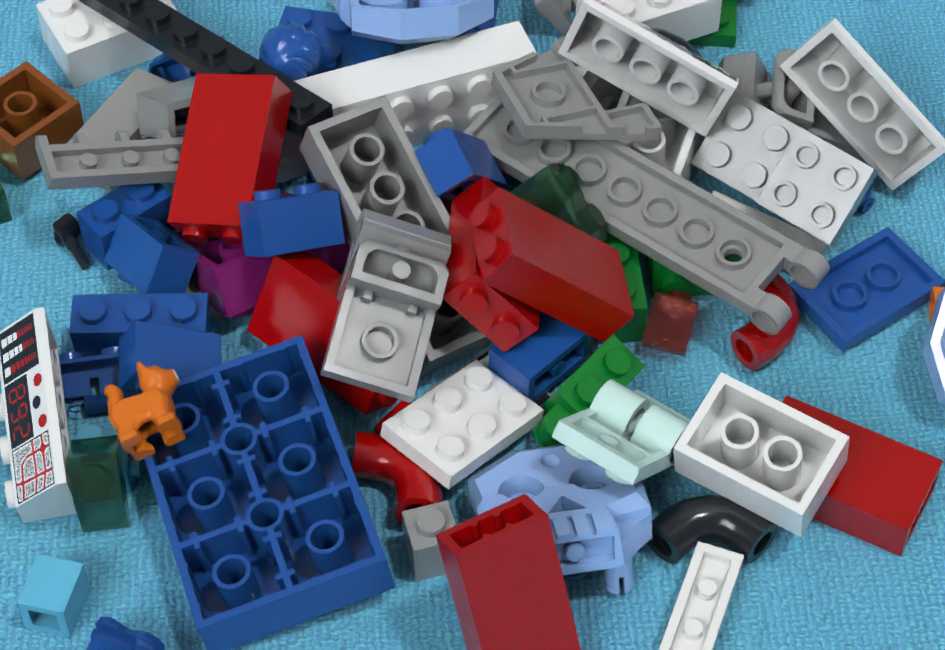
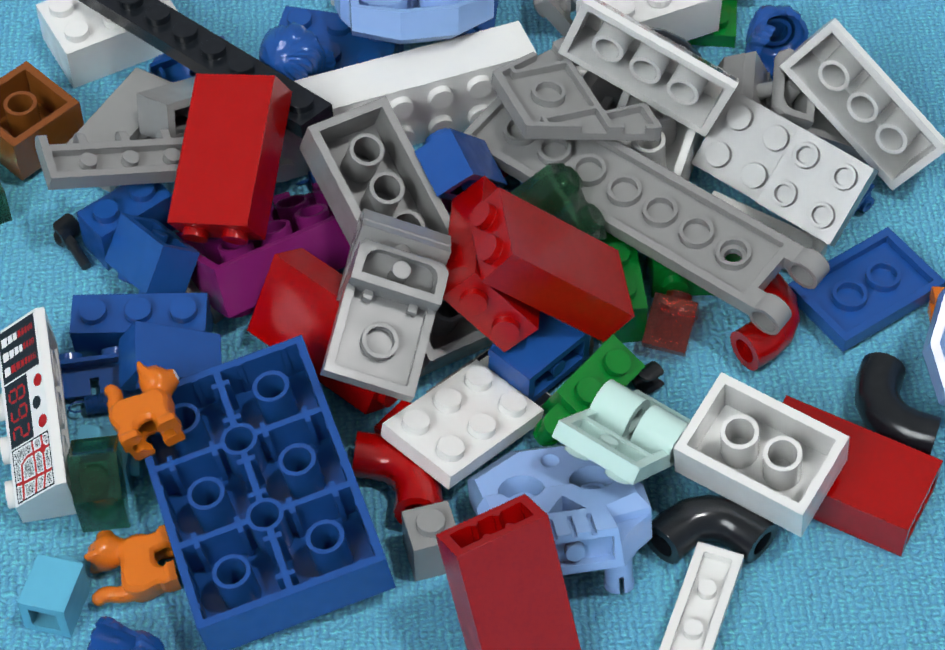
(140, 572): none -> orange animal
(291, 221): blue brick -> none
(647, 379): none -> black hand
(775, 30): none -> blue hair
(883, 408): none -> black cylinder

